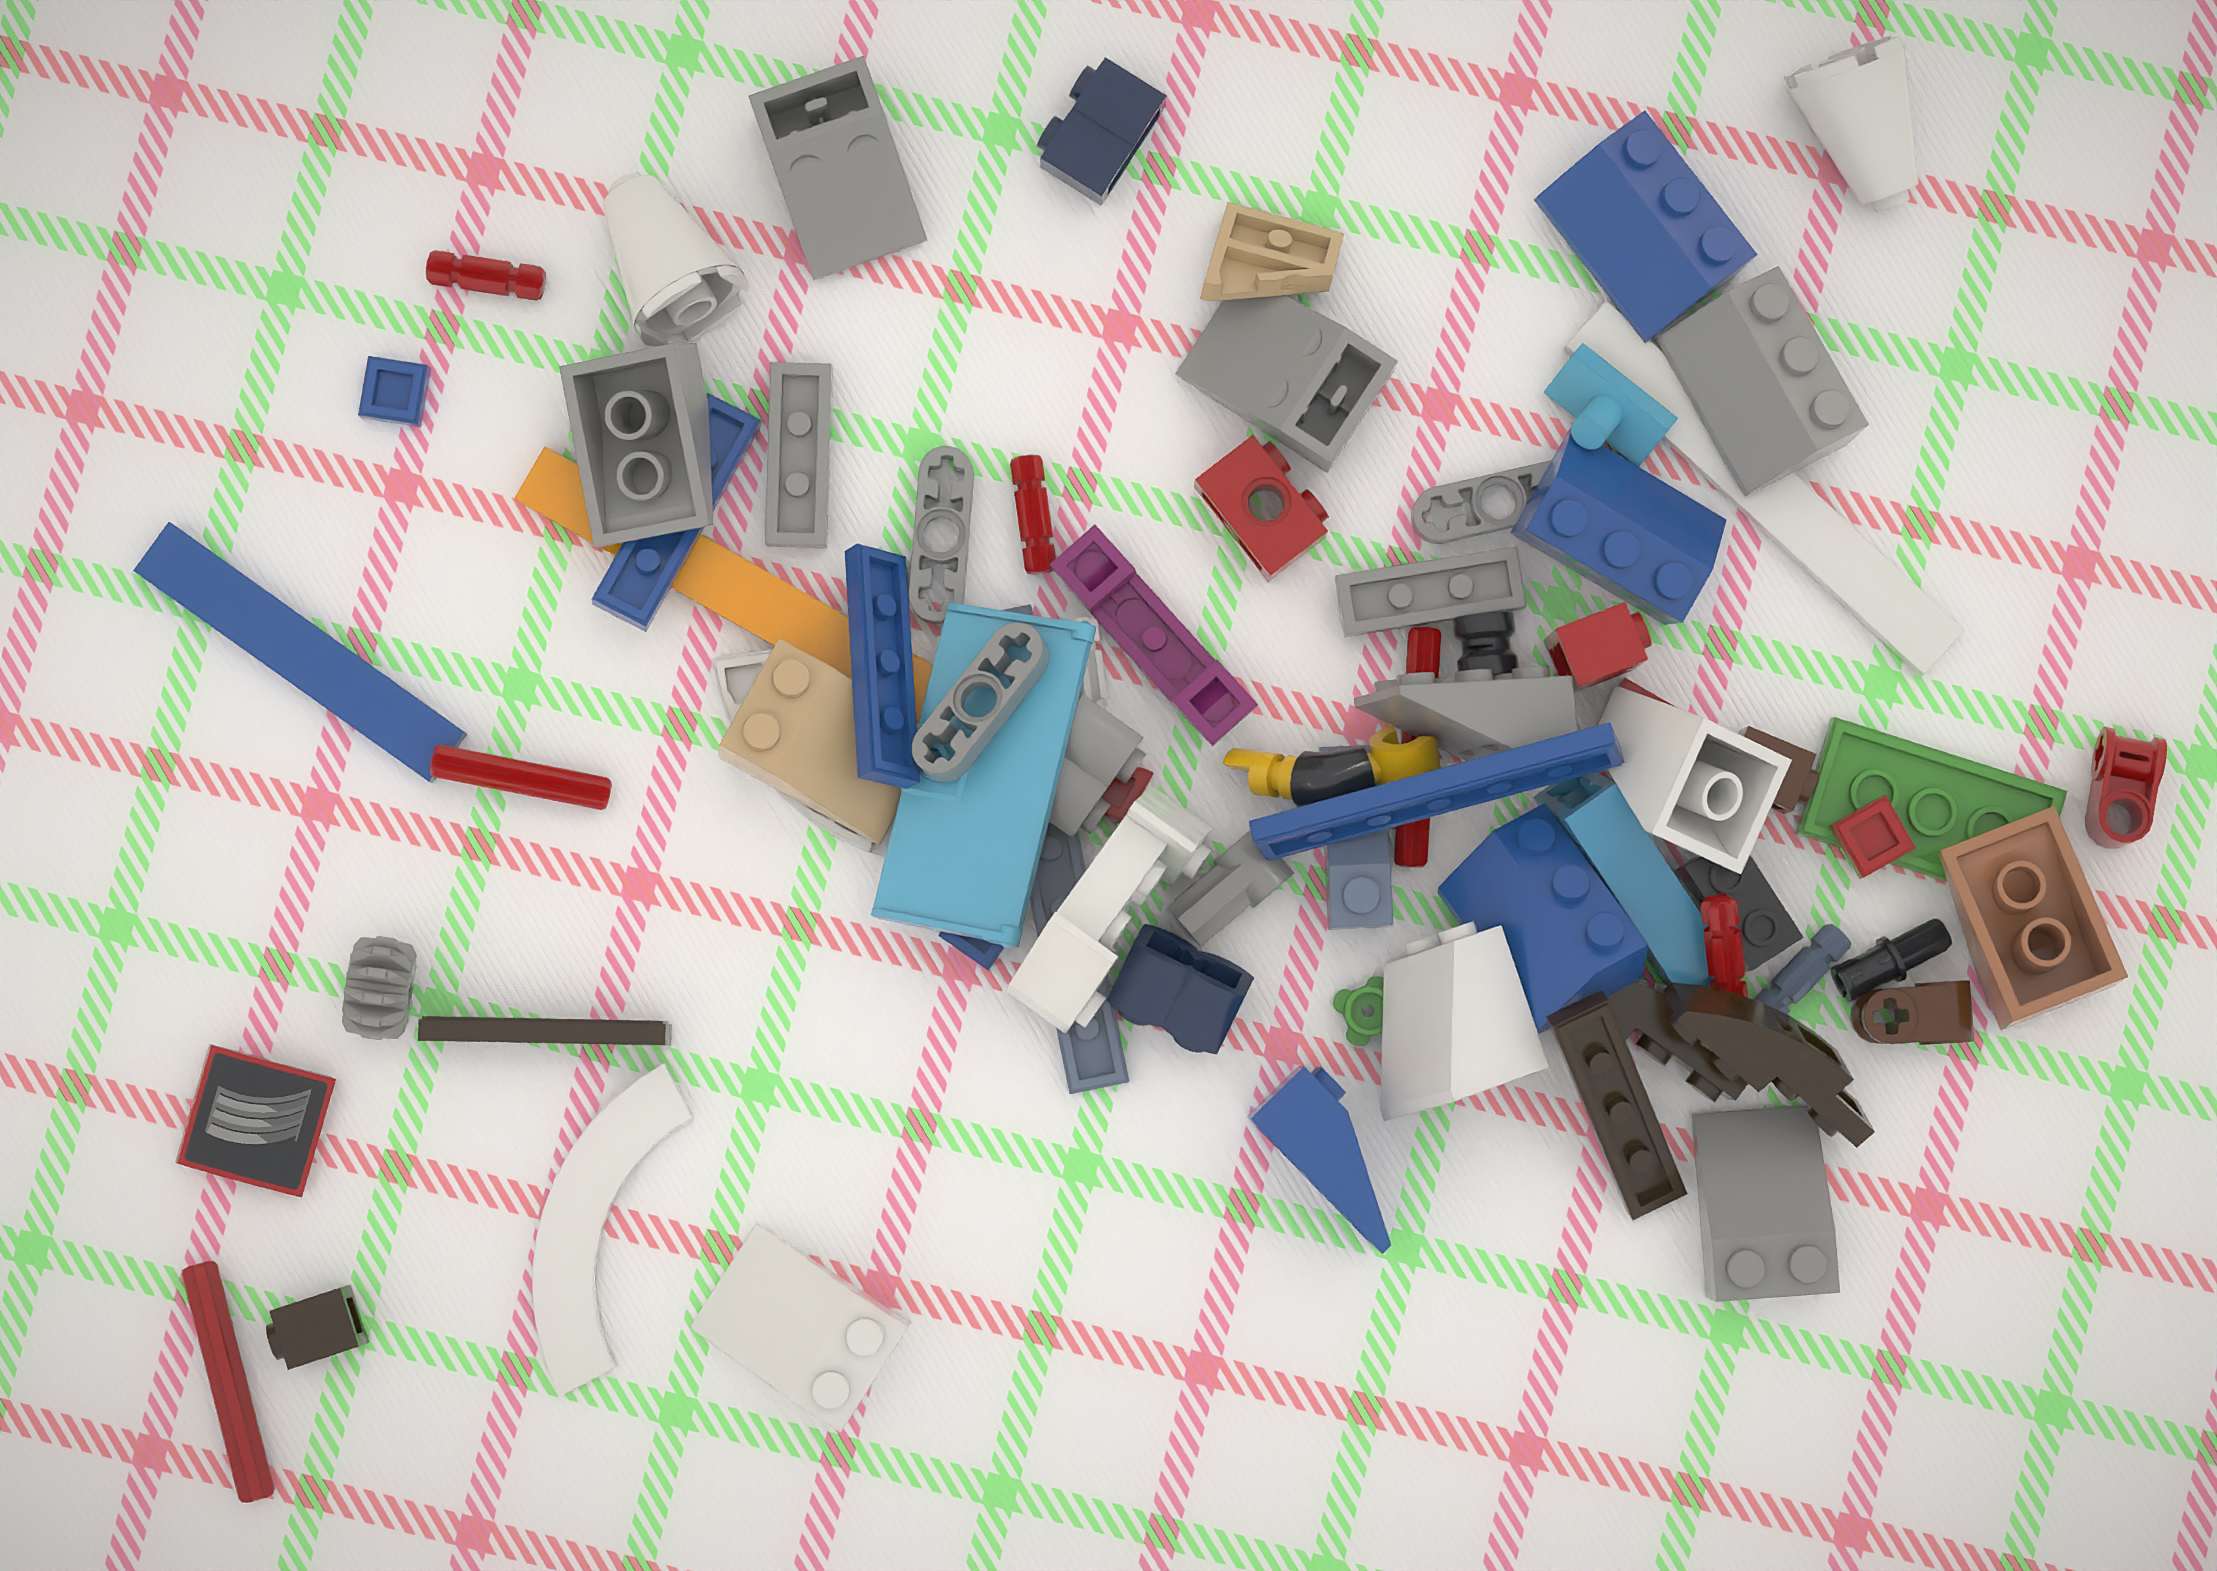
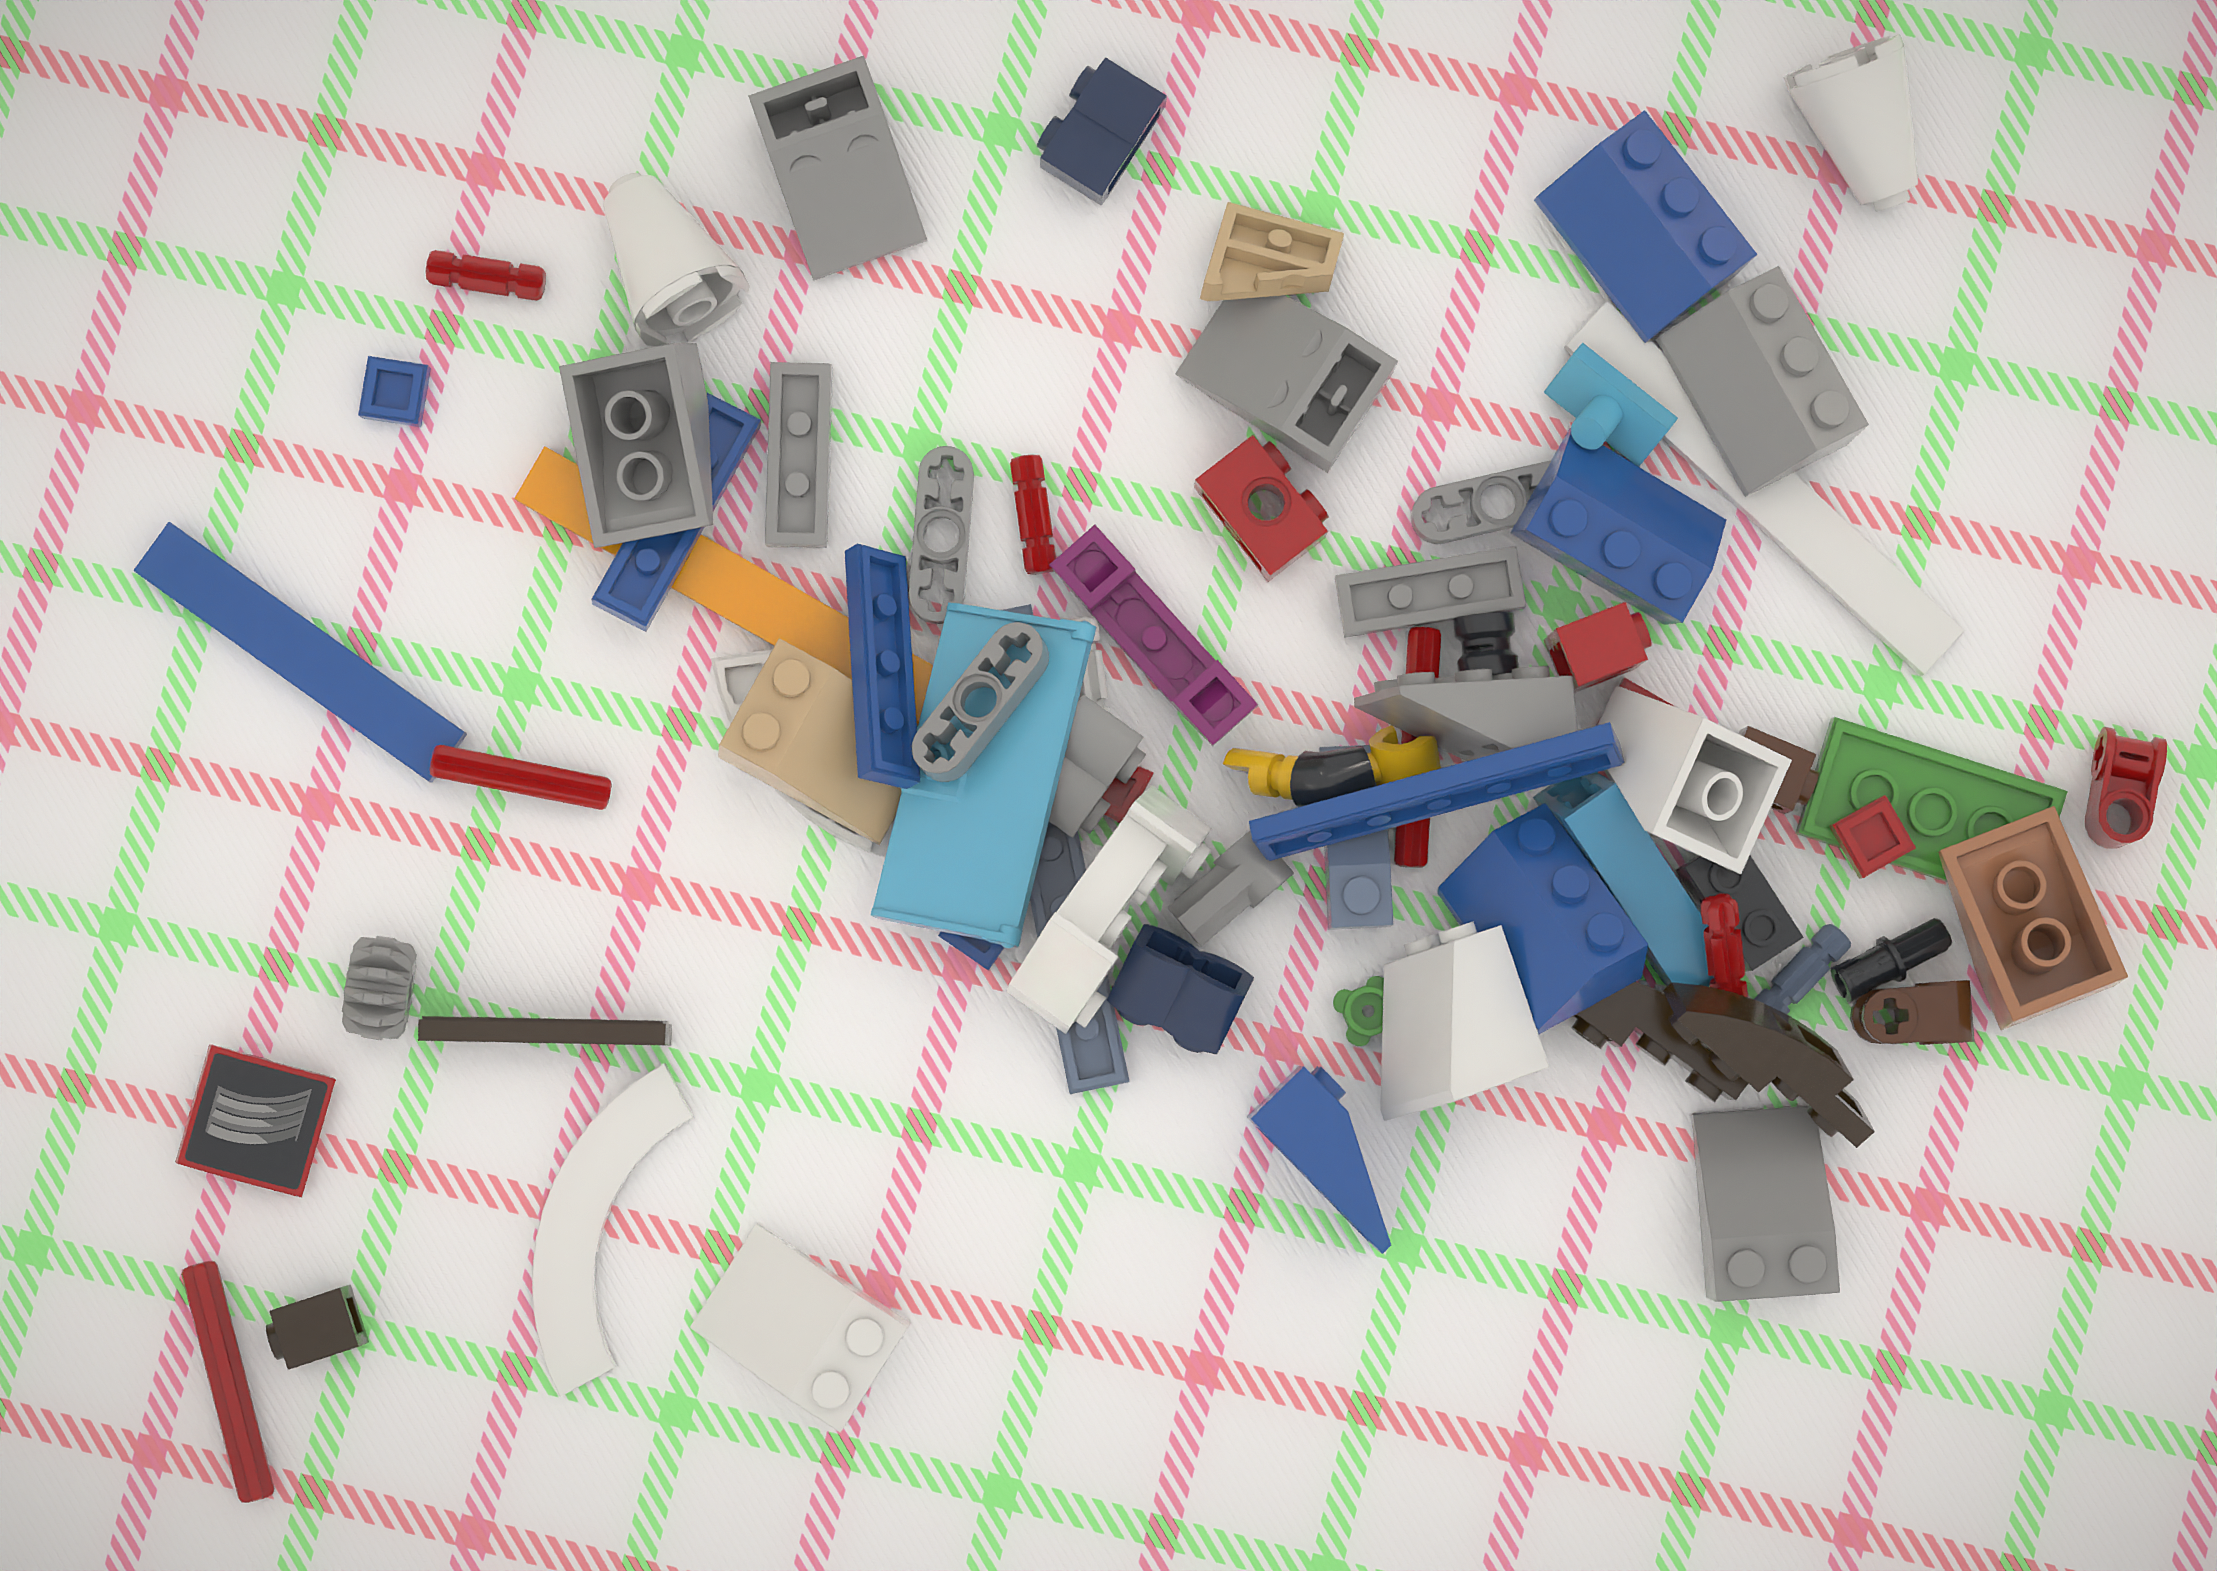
(1616, 1104): dark brown tile -> none

